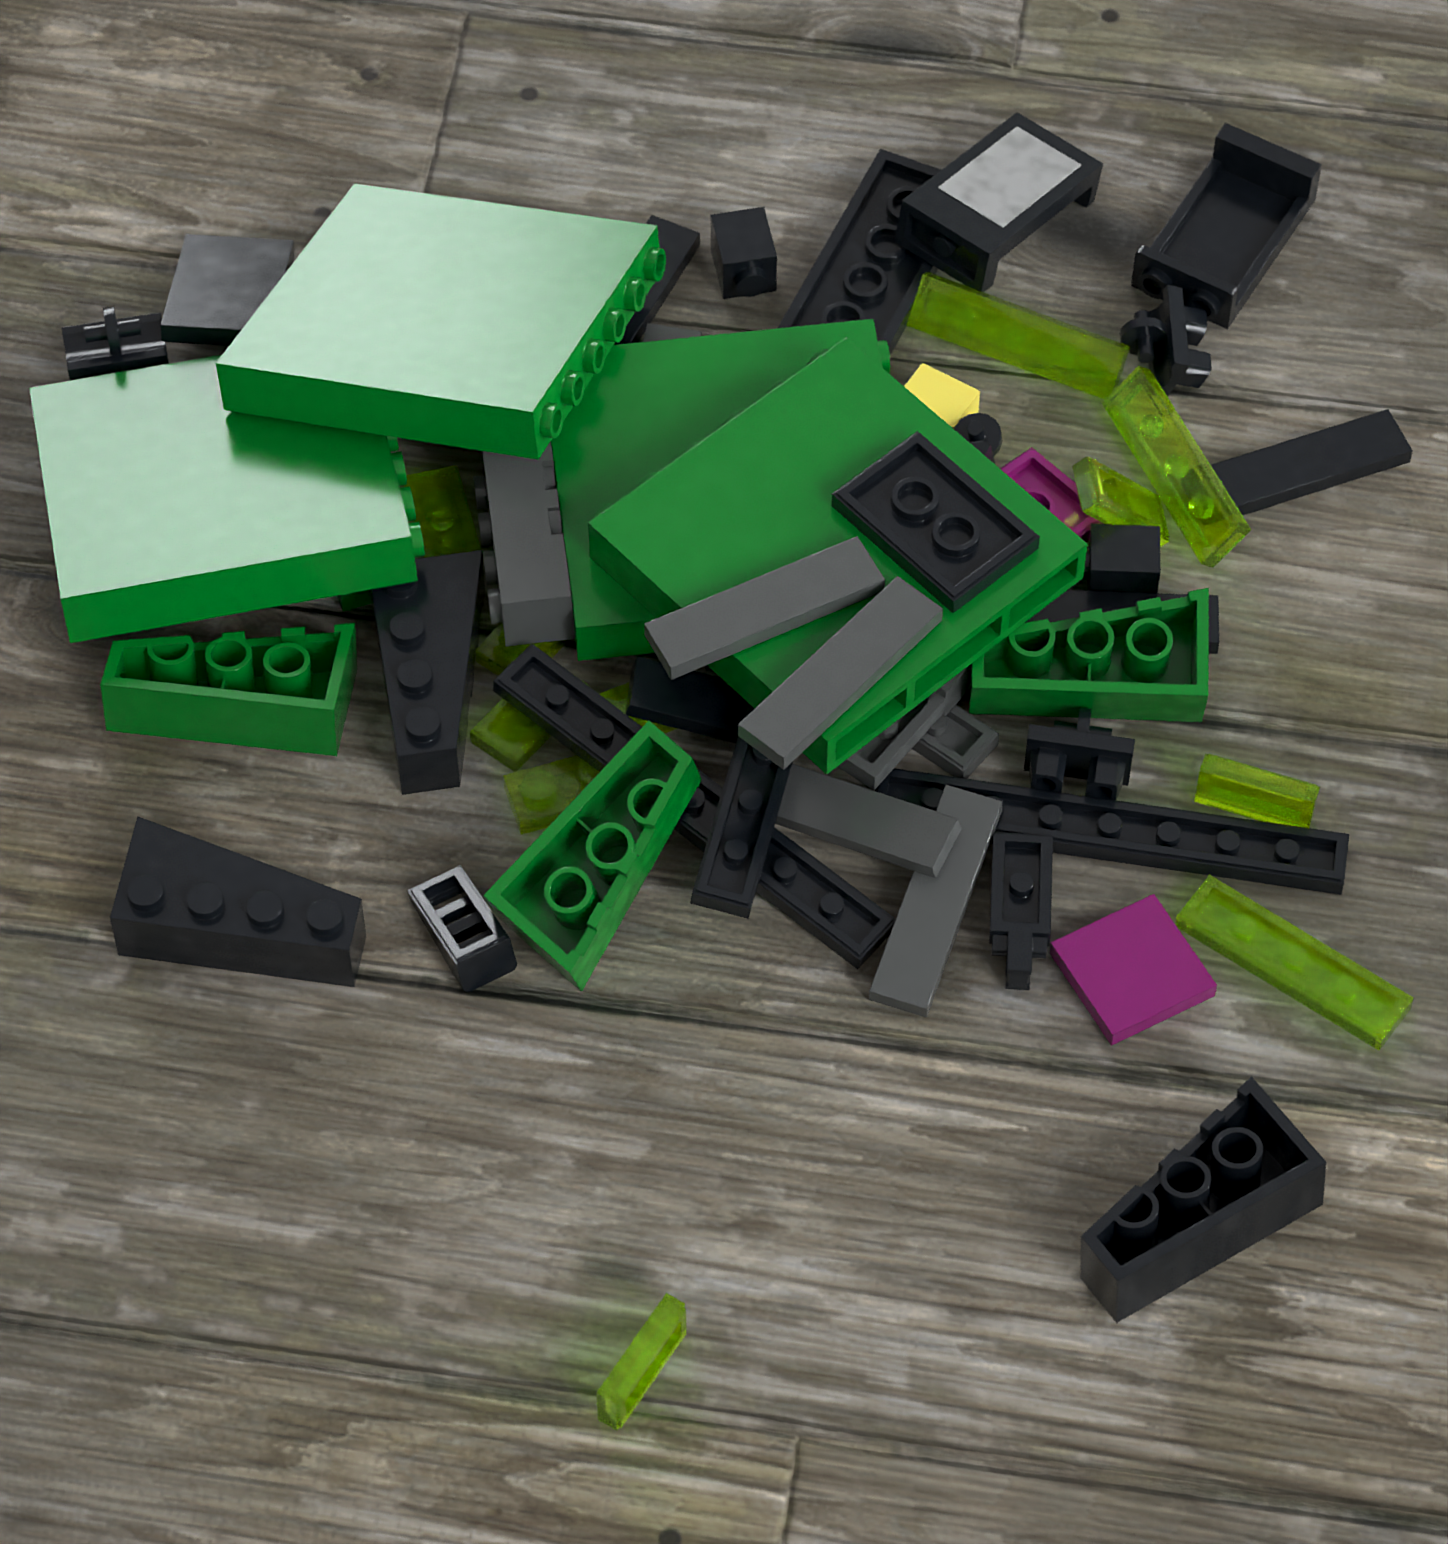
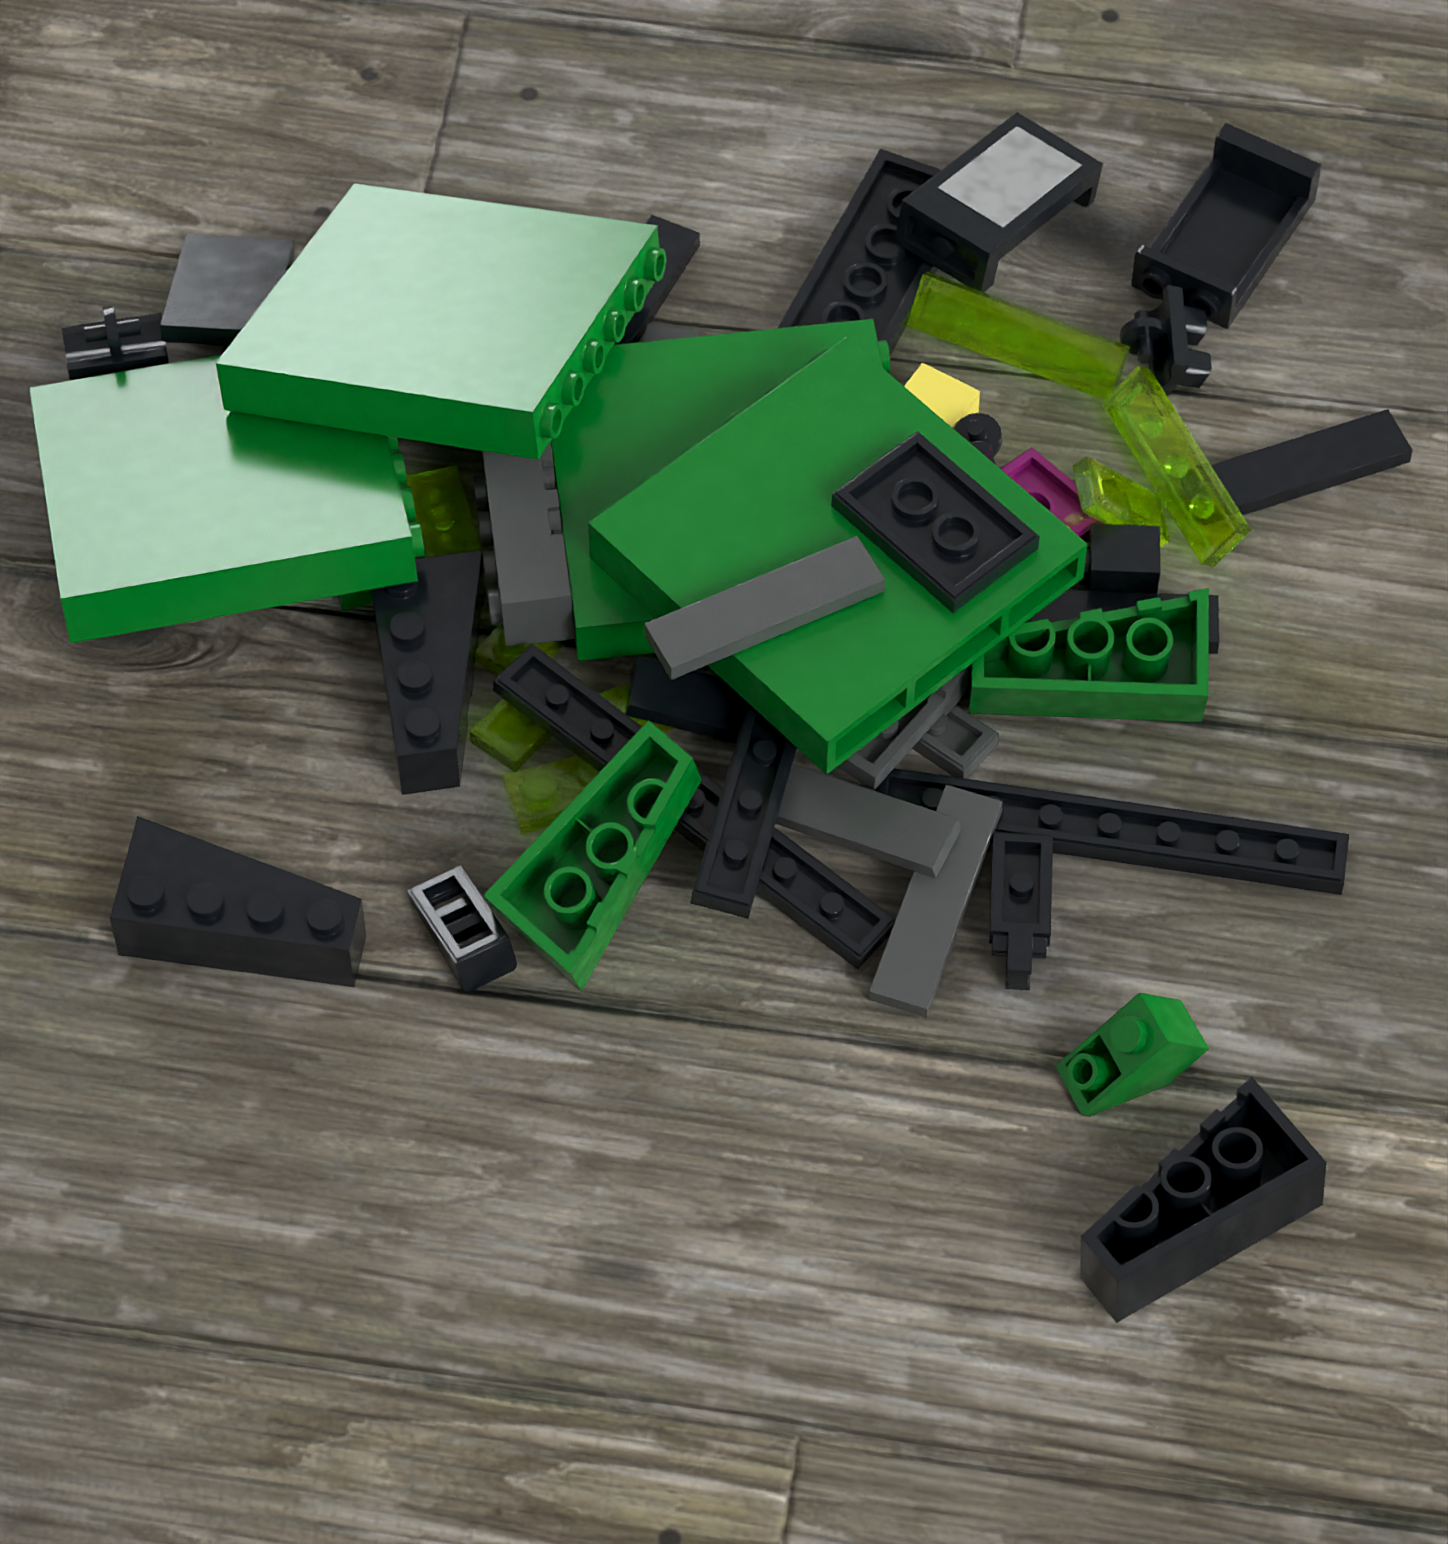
(235, 689): green wedge -> none
(641, 1362): clear neon green tile -> none
(743, 253): black brick -> none
(840, 672): dark grey tile -> none
(1078, 753): black hips -> none
(1132, 969): magenta tile -> none
(1132, 1054): none -> green slope
(1255, 792): clear neon green tile -> none
(1294, 962): clear neon green tile -> none

